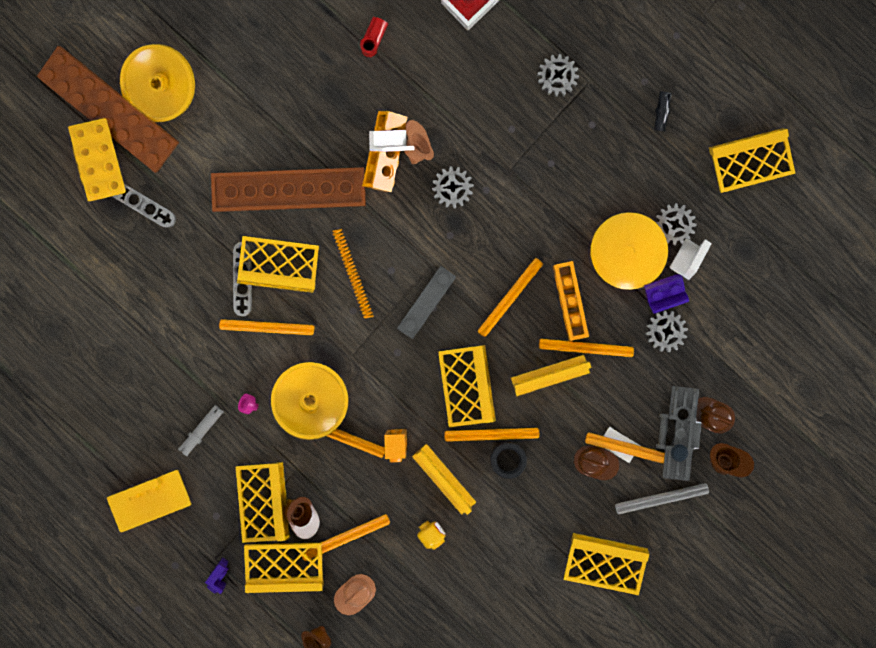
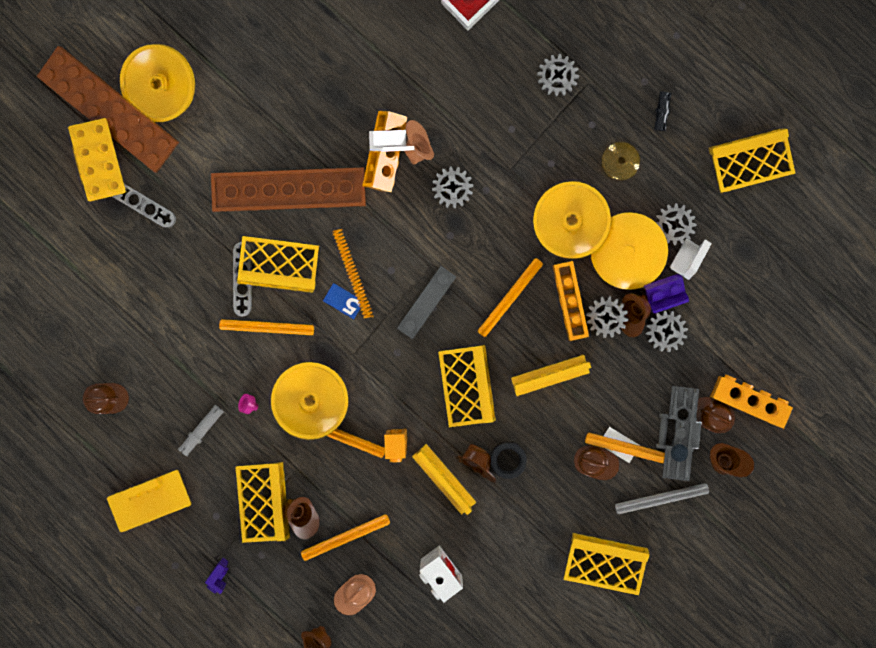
(105, 398): none -> reddish brown piece
(280, 583): yellow fence -> none
(342, 301): none -> blue sticker
(373, 35): red piece -> none
(431, 535): yellow head -> none
(440, 574): none -> white brick
(478, 460): none -> reddish brown piece
(492, 434): light orange axle -> none
(572, 220): none -> yellow dish
(586, 347): light orange axle -> none
(606, 324): none -> light grey gear
(614, 168): none -> clear yellow dish
(638, 312): none -> reddish brown piece
(777, 417): none -> light orange brick

